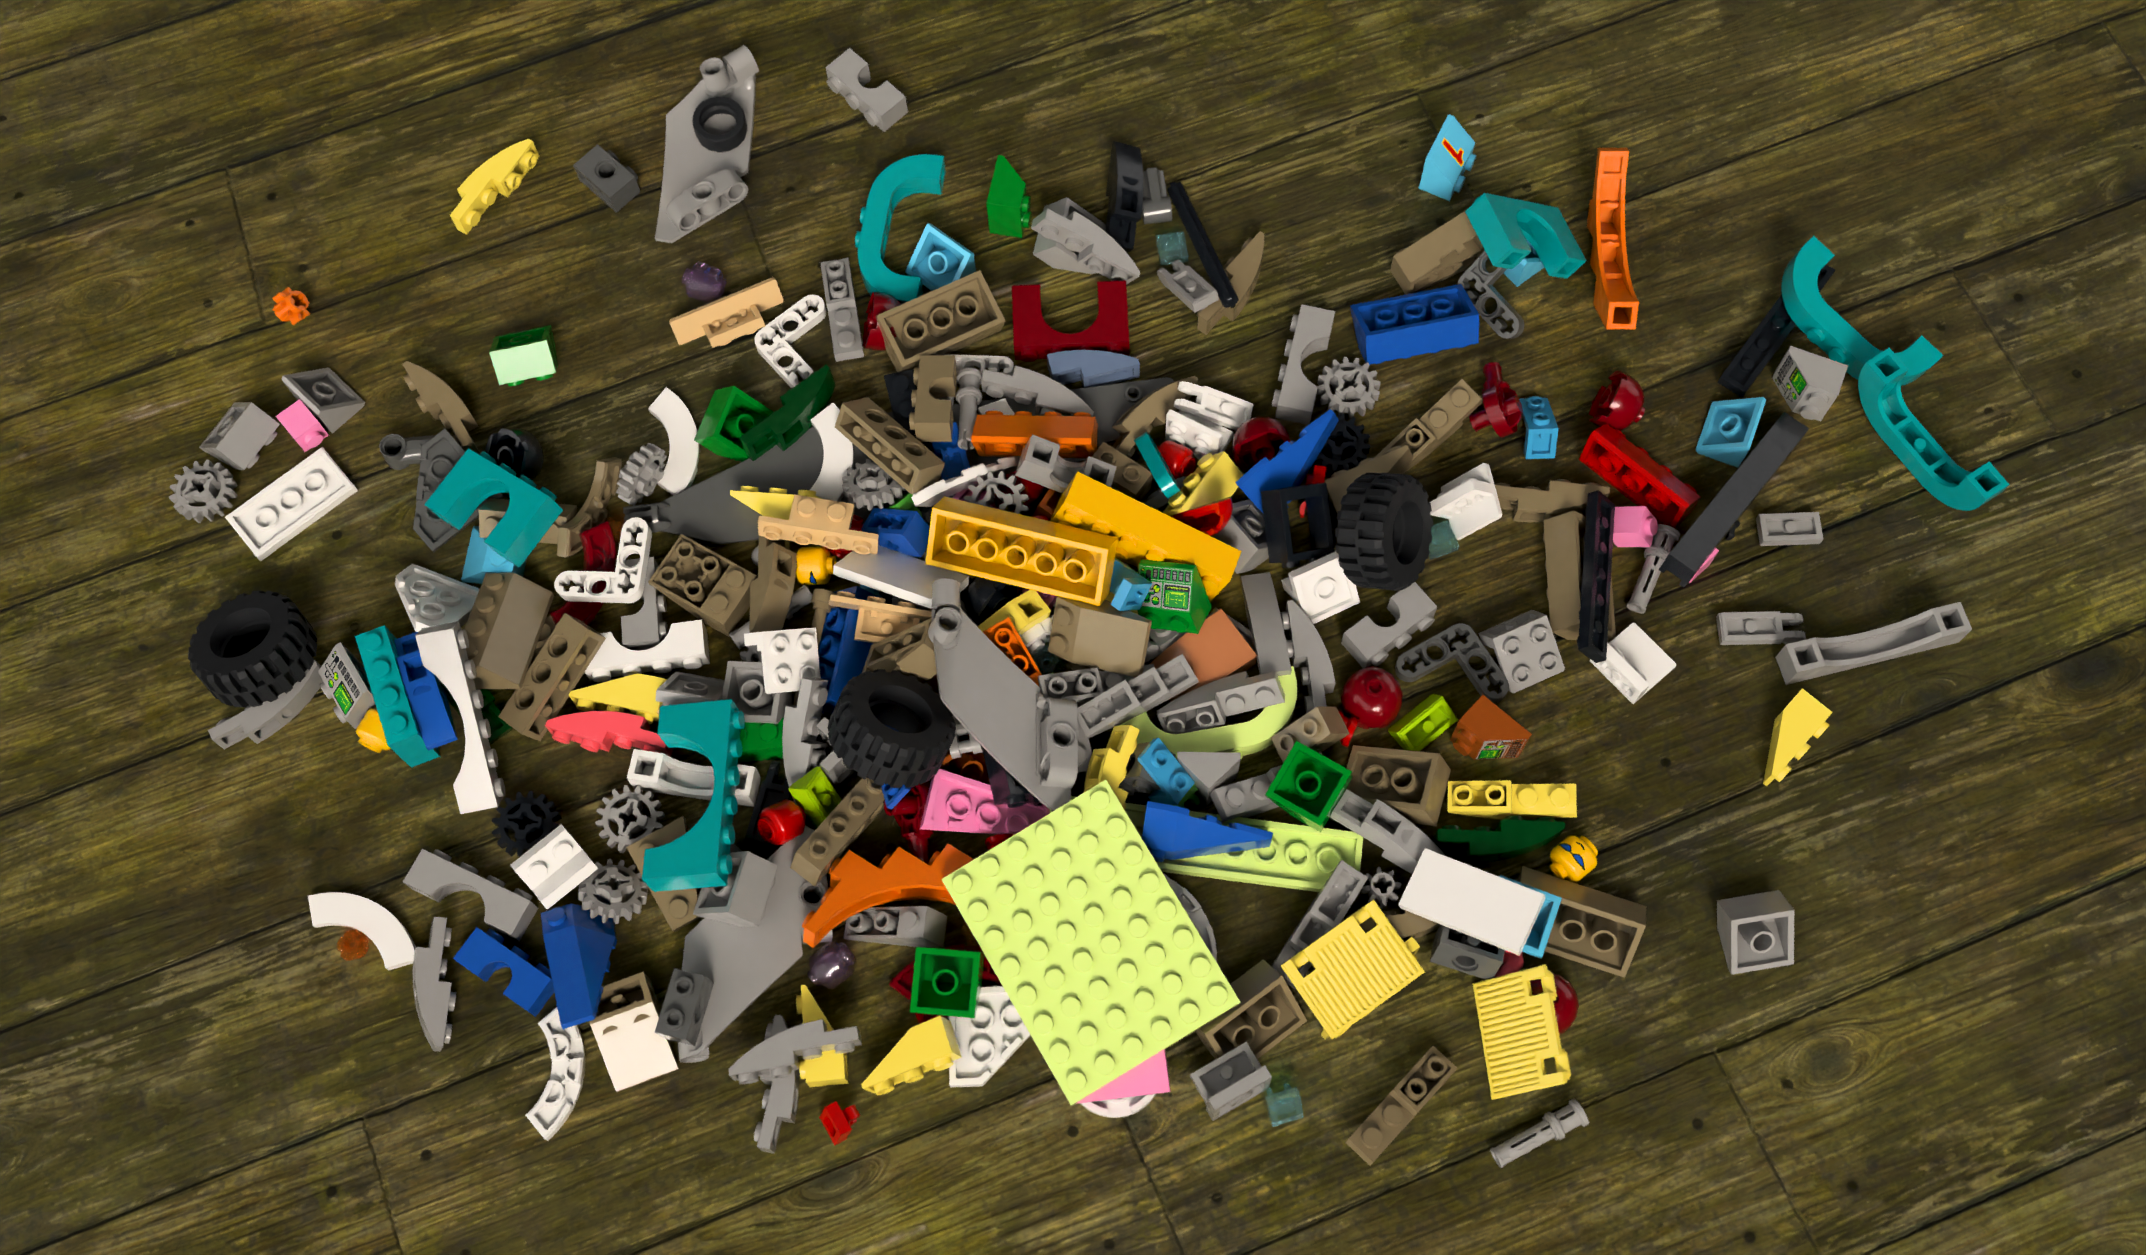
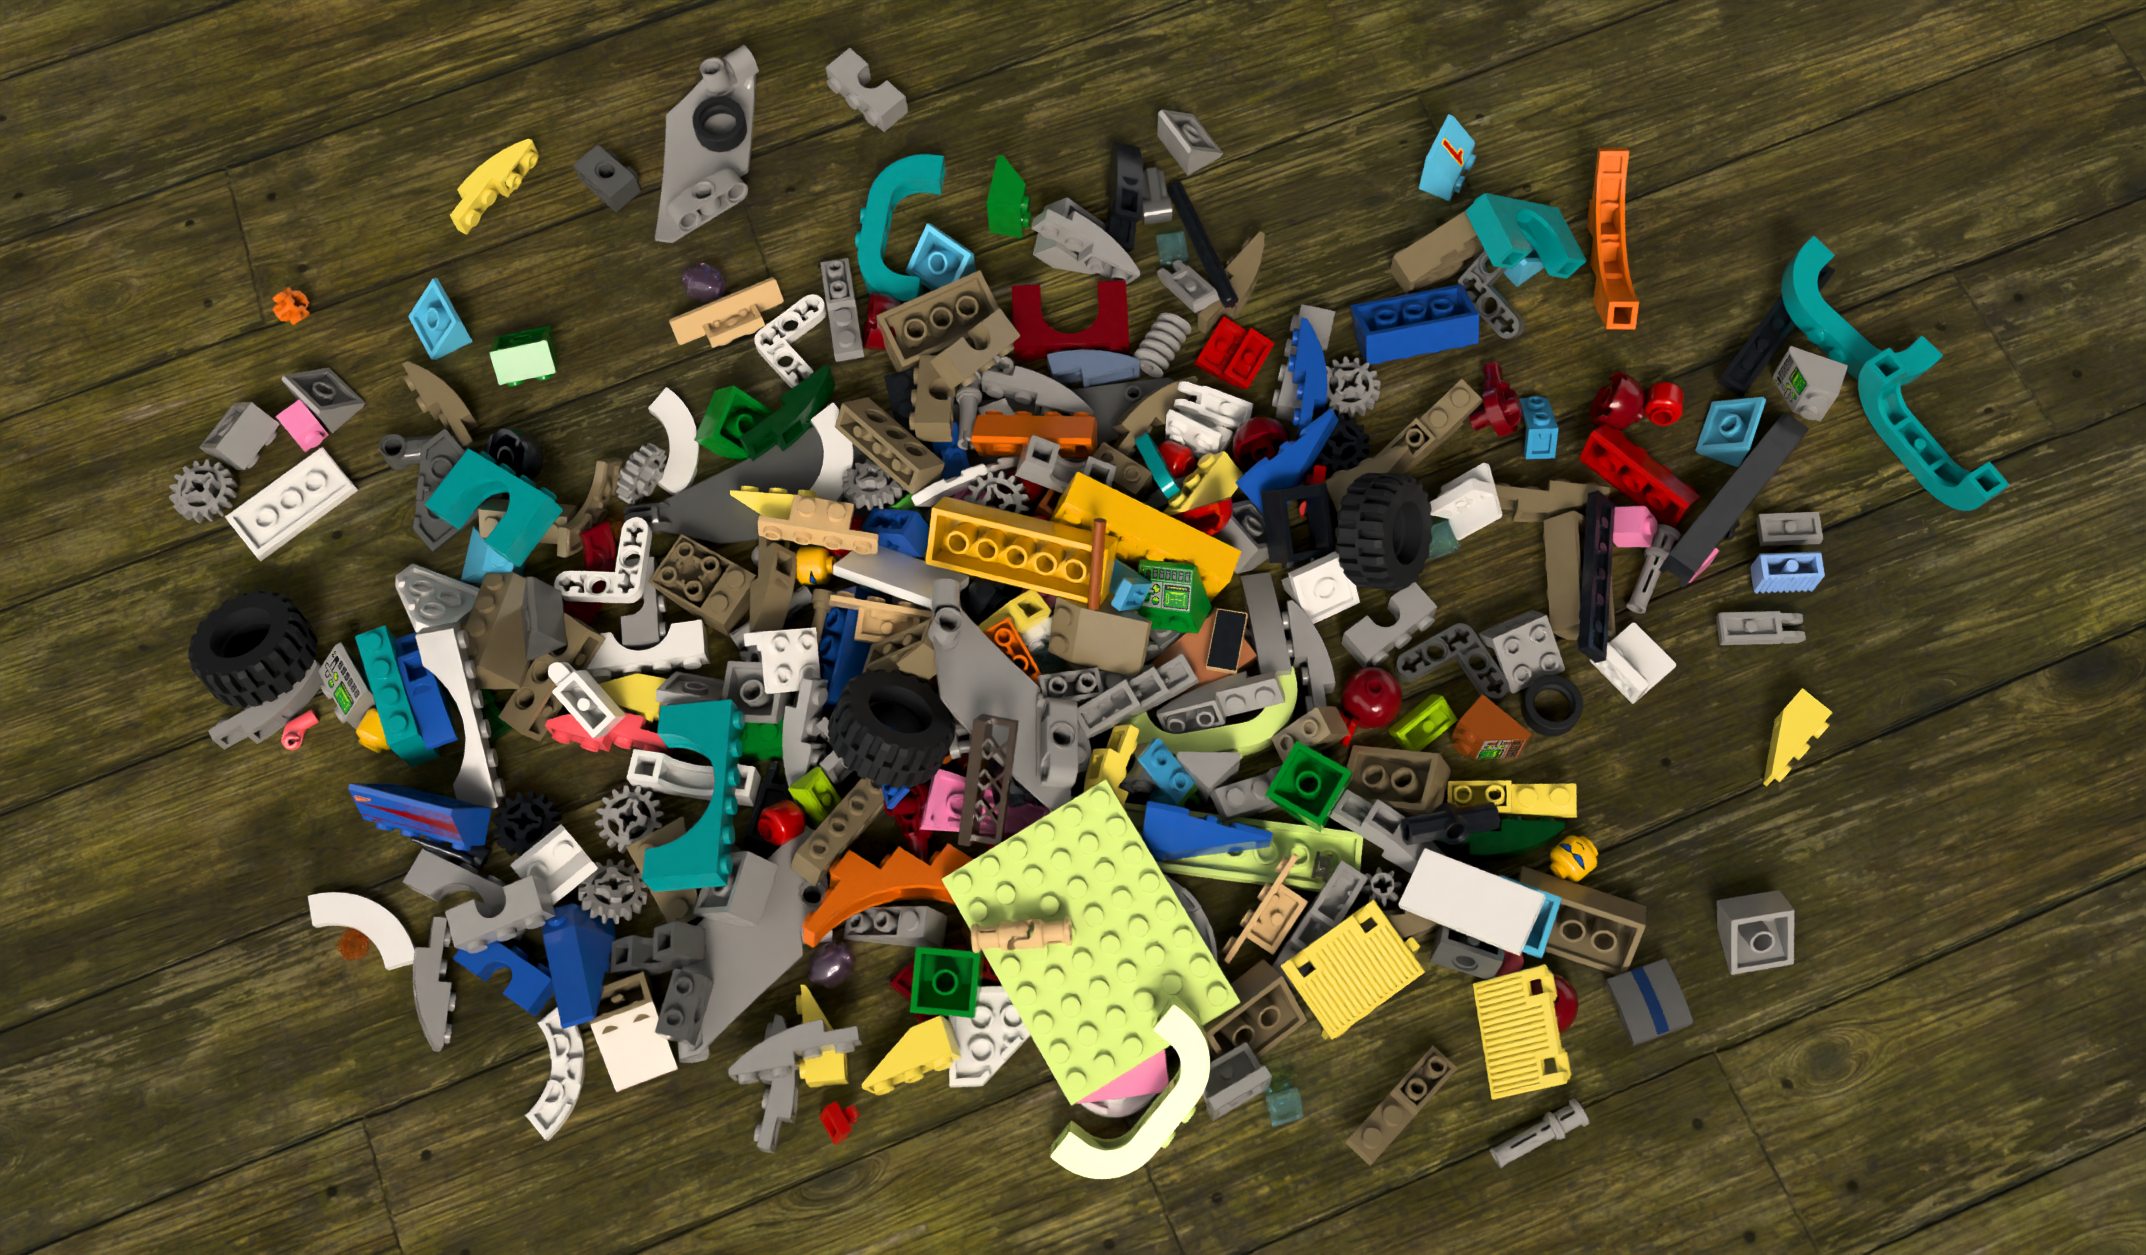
(295, 729): none -> coral arm
(422, 814): none -> blue slope
(438, 322): none -> medium azure slope
(476, 857): none -> black plant
(526, 907): none -> light grey arch
(542, 618): none -> dark grey slope
(585, 699): none -> white brick
(672, 947): none -> dark grey arch
(961, 361): none -> dark tan arch
(976, 780): none -> dark brown fence
(1016, 935): none -> tan piece
(1096, 567): none -> dark orange bar
(1155, 1129): none -> yellowish green arch
(1161, 343): none -> light grey piece
(1187, 140): none -> light grey slope
(1227, 641): none -> black tile
(1234, 353): none -> red slope
(1273, 917): none -> tan bracket
(1309, 374): none -> blue slope
(1321, 866): none -> clear smoke bush
(1450, 823): none -> black piece
(1558, 684): none -> black tyre
(1649, 1002): none -> dark grey slope
(1664, 403): none -> red head
(1787, 572): none -> light blue brick
(1831, 655): light grey arch -> none

